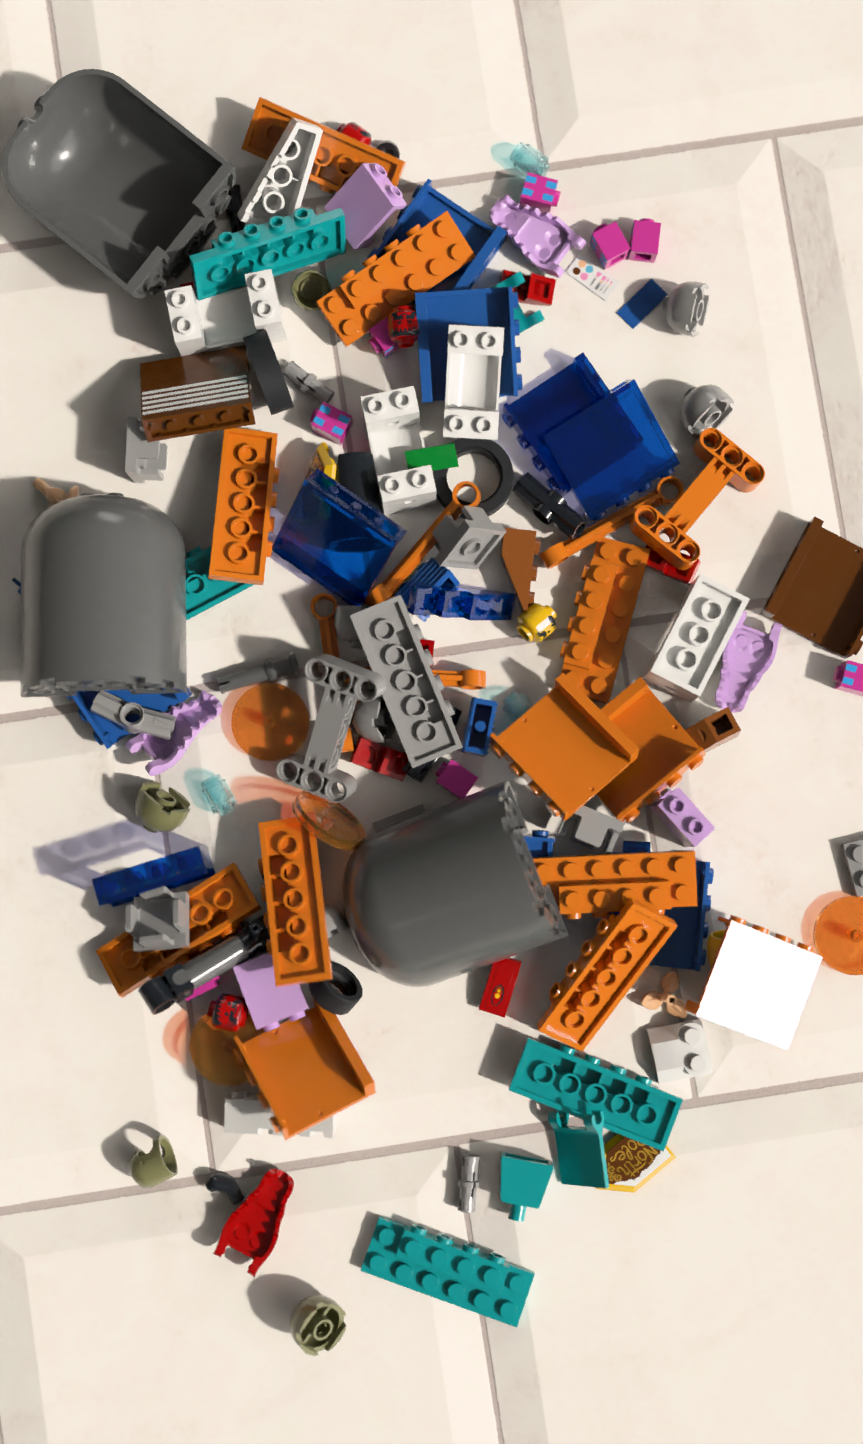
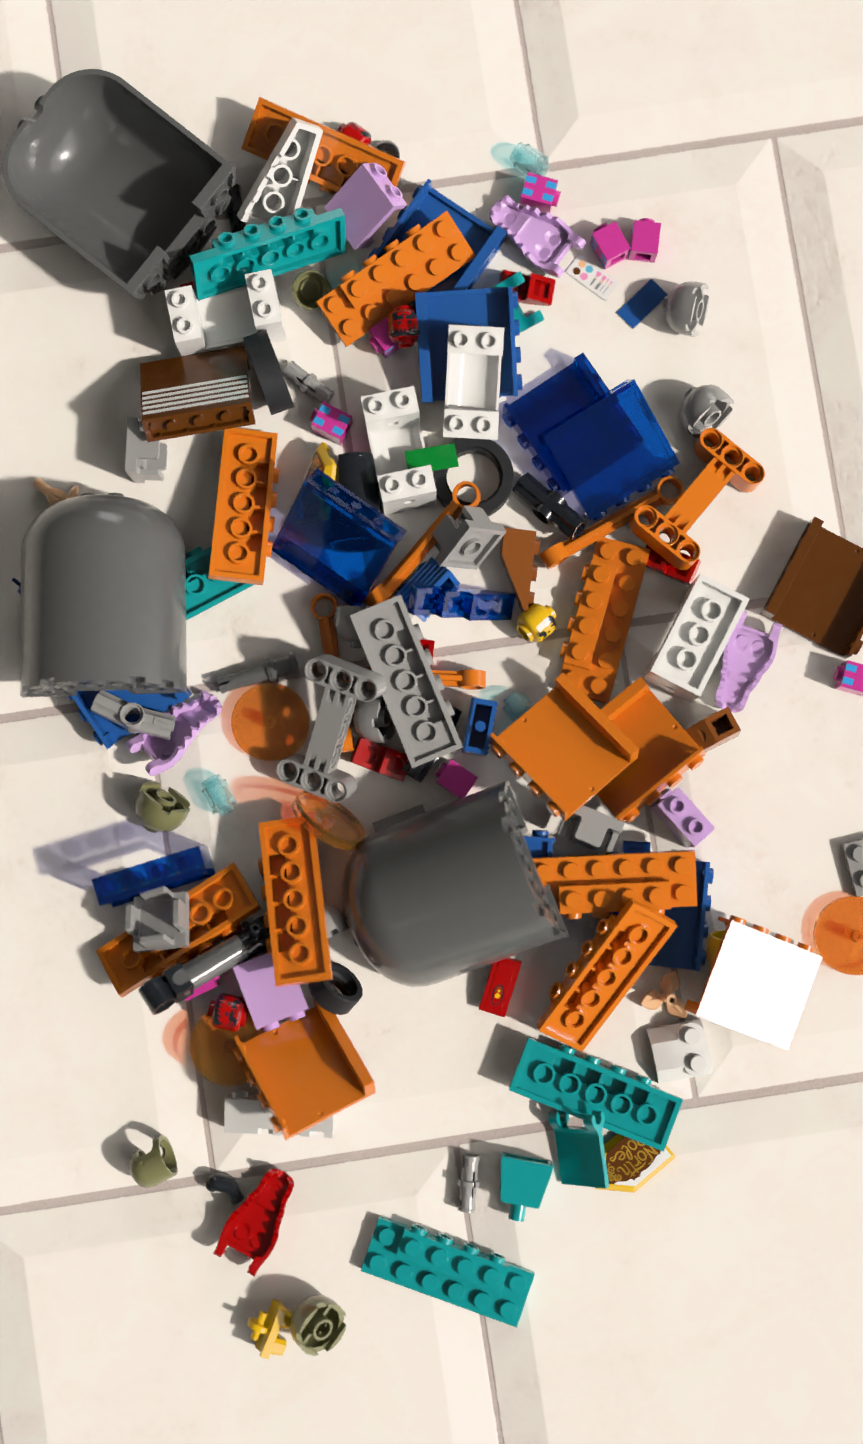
(267, 1327): none -> yellow hips

